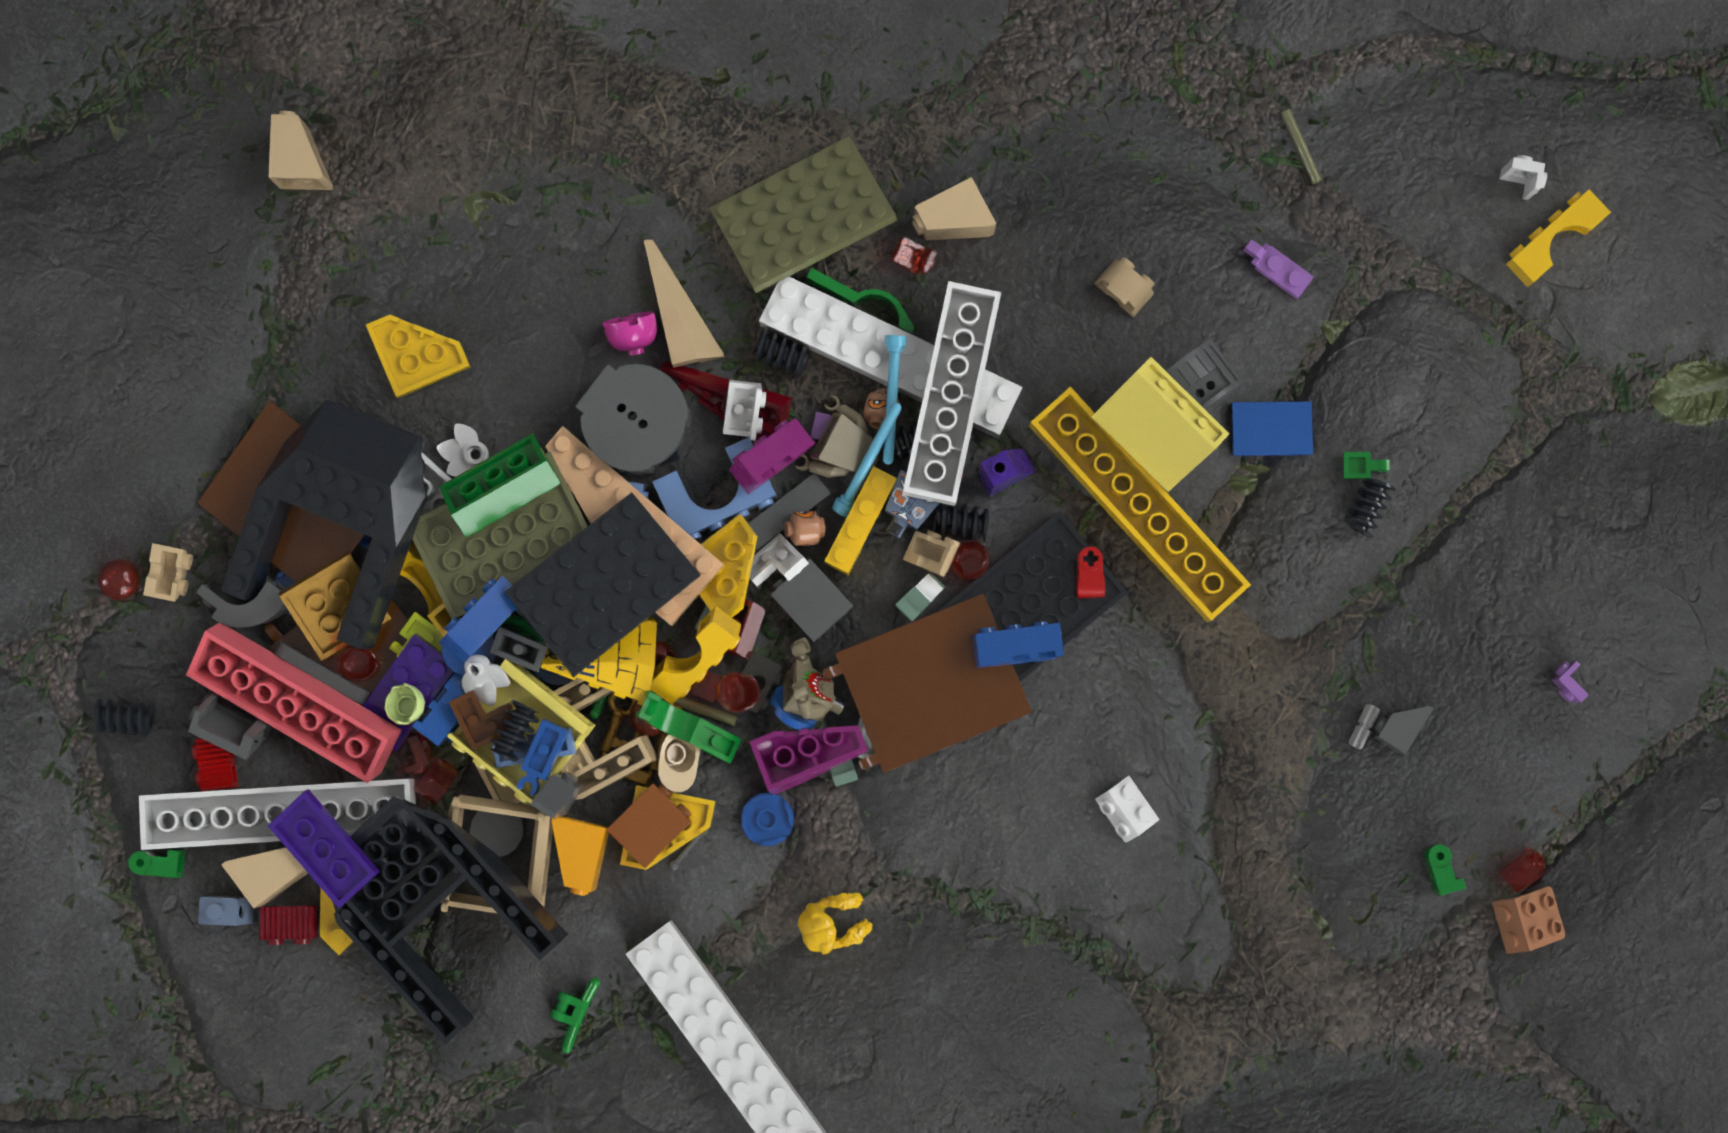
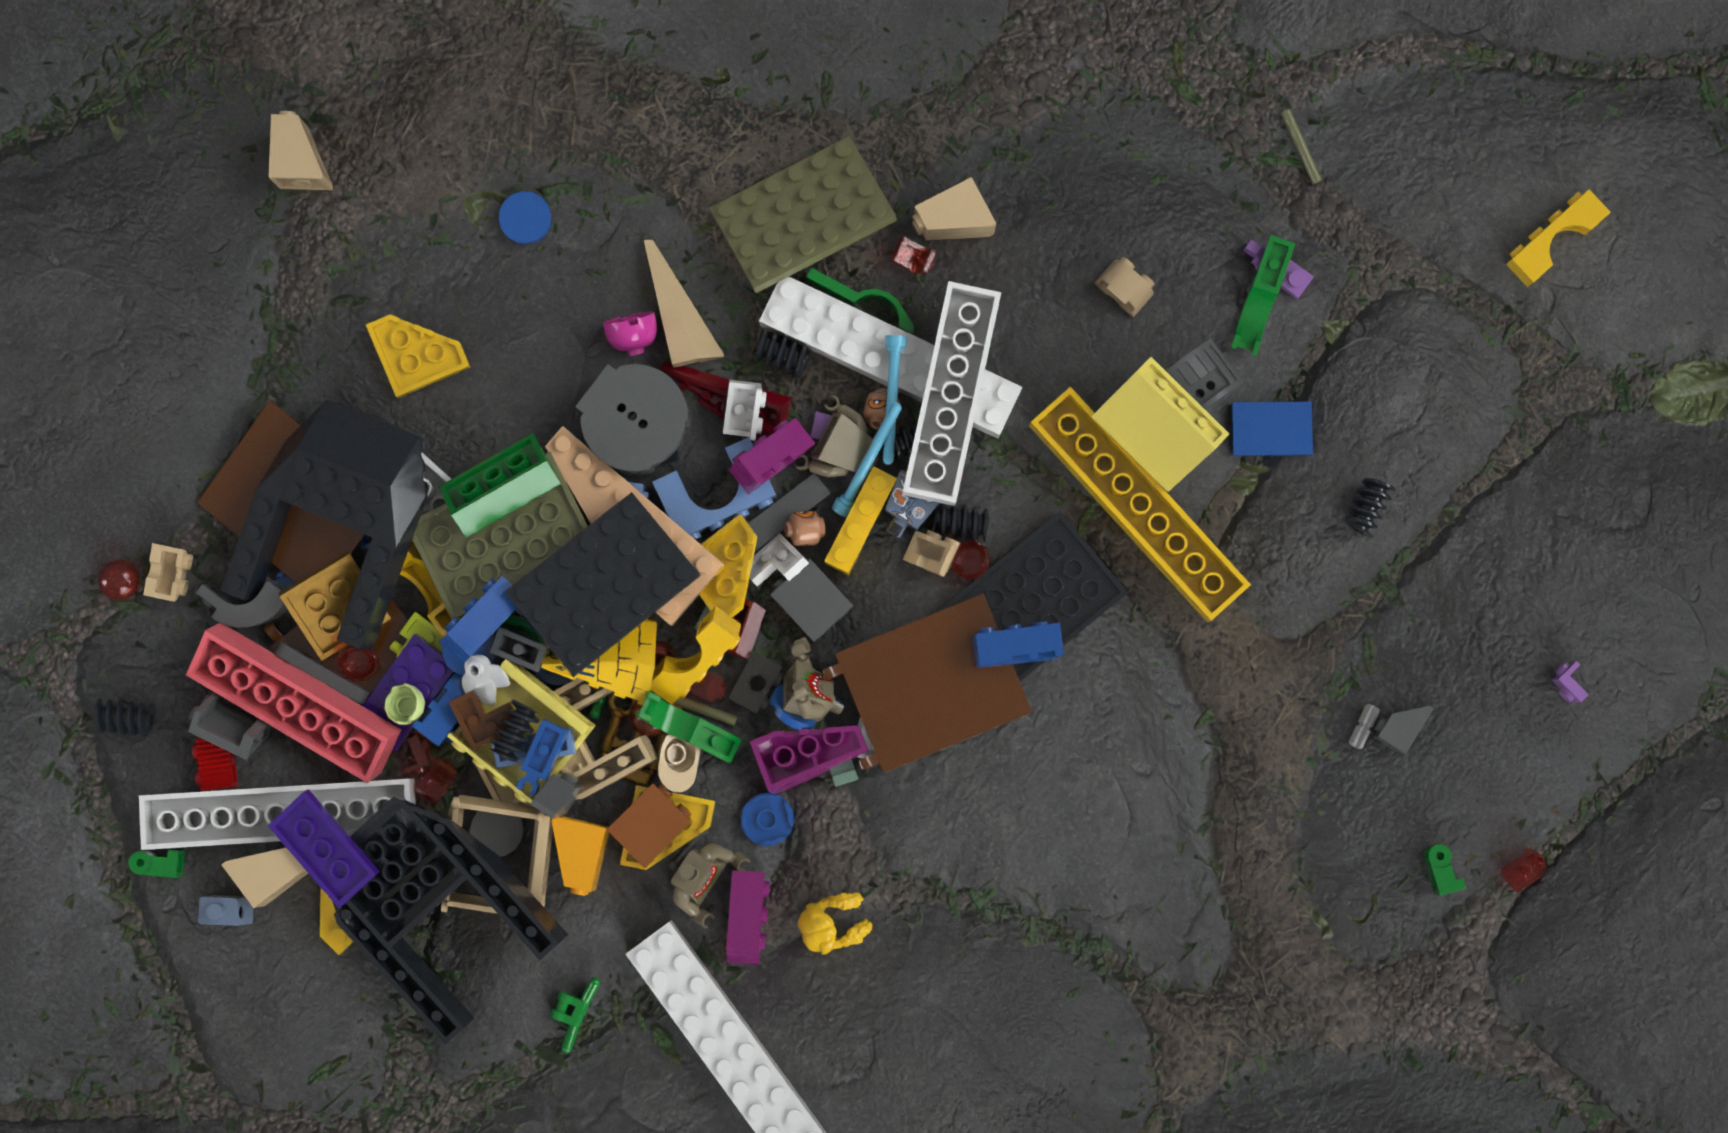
(288, 922): dark red brick -> none
(459, 450): white plate -> none
(525, 217): none -> blue tile
(699, 875): none -> dark tan torso
(737, 692): clear red hair -> none
(746, 917): none -> magenta wedge
(920, 597): sand green leg -> none
(1016, 466): dark purple slope -> none
(1090, 580): red piece -> none
(1127, 809): white bracket -> none
(1262, 294): none -> green piece
(1359, 465): green plate -> none
(1526, 172): white bracket -> none
(1529, 920): nougat bracket -> none

